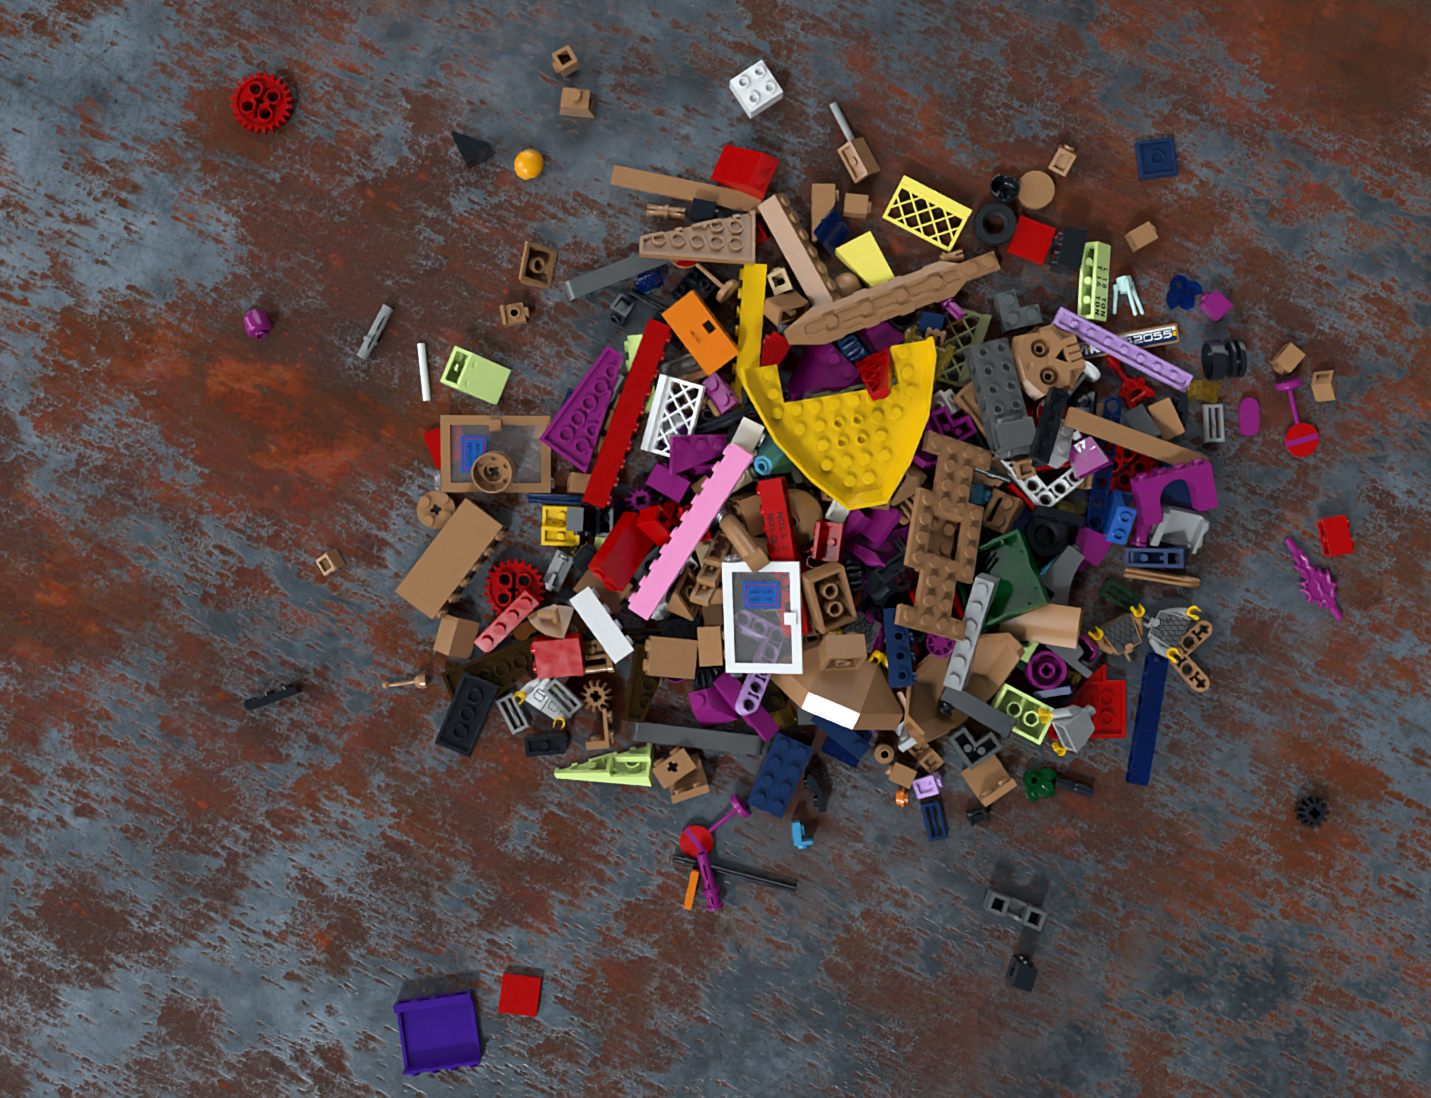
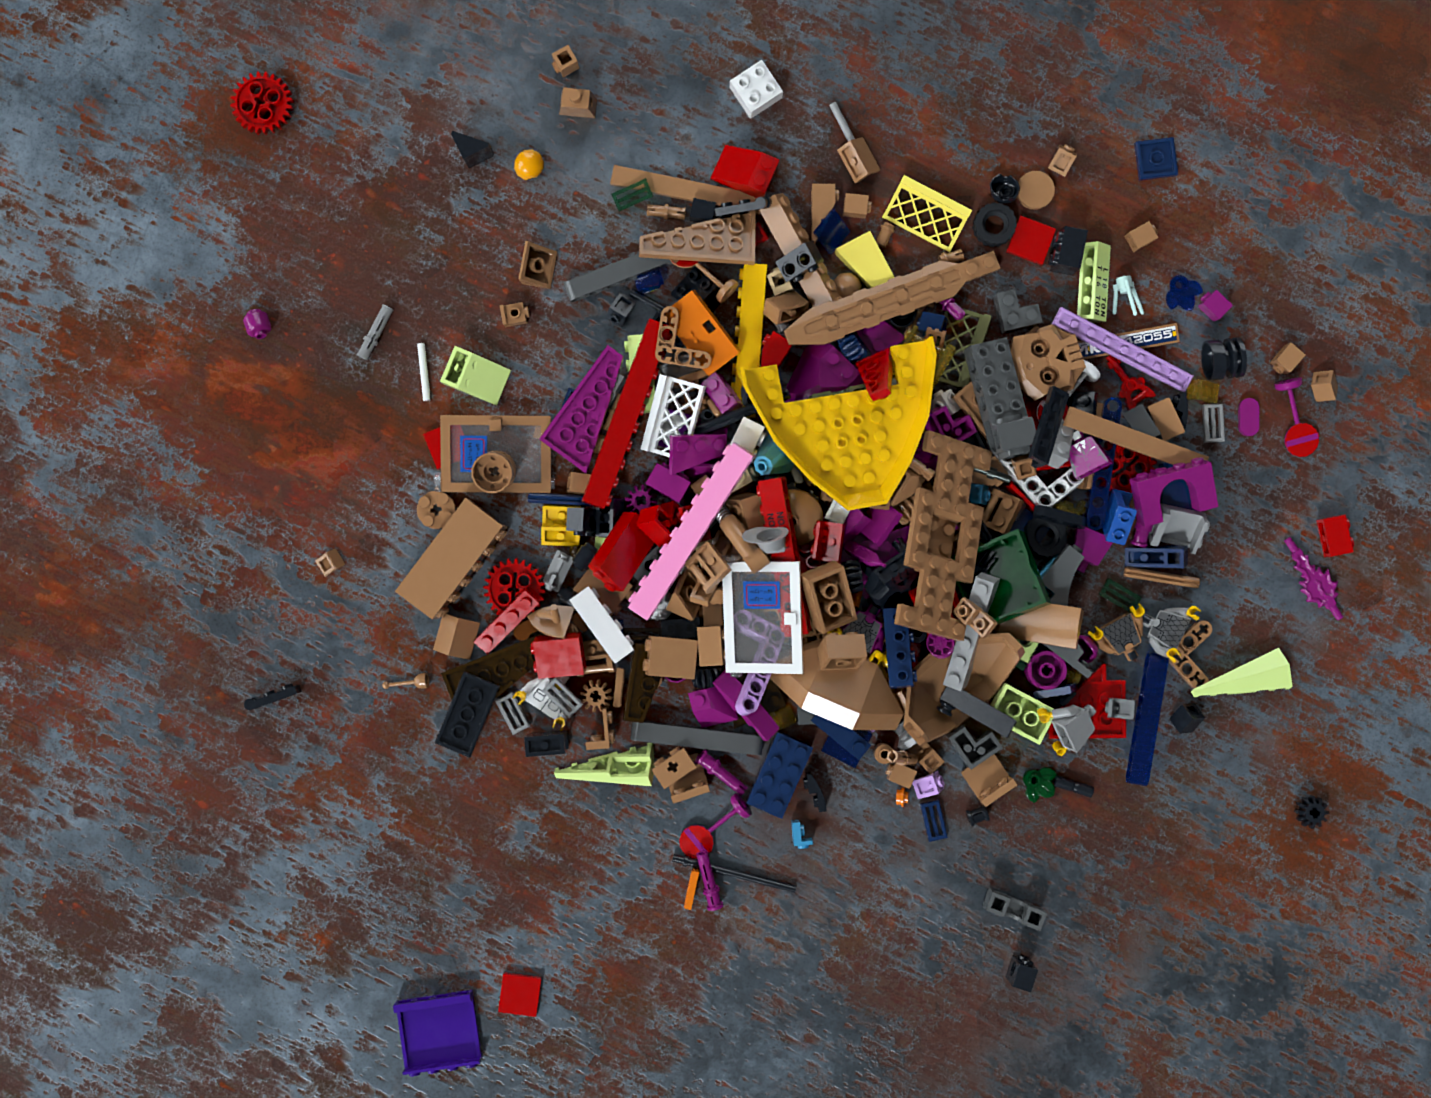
(619, 685): none -> medium nougat tile
(647, 188): none -> clear green tile
(670, 344): none -> medium nougat beam
(712, 563): none -> medium nougat plate
(714, 767): none -> magenta pin
(743, 206): none -> plate
(767, 538): none -> light grey piece
(798, 259): none -> black brick
(884, 235): none -> medium nougat pin
(902, 757): none -> medium nougat pin
(920, 468): none -> medium nougat axle
(974, 616): none -> medium nougat slope
(1121, 708): none -> dark grey bracket
(1187, 718): none -> black panel
(1262, 673): none -> yellowish green wedge

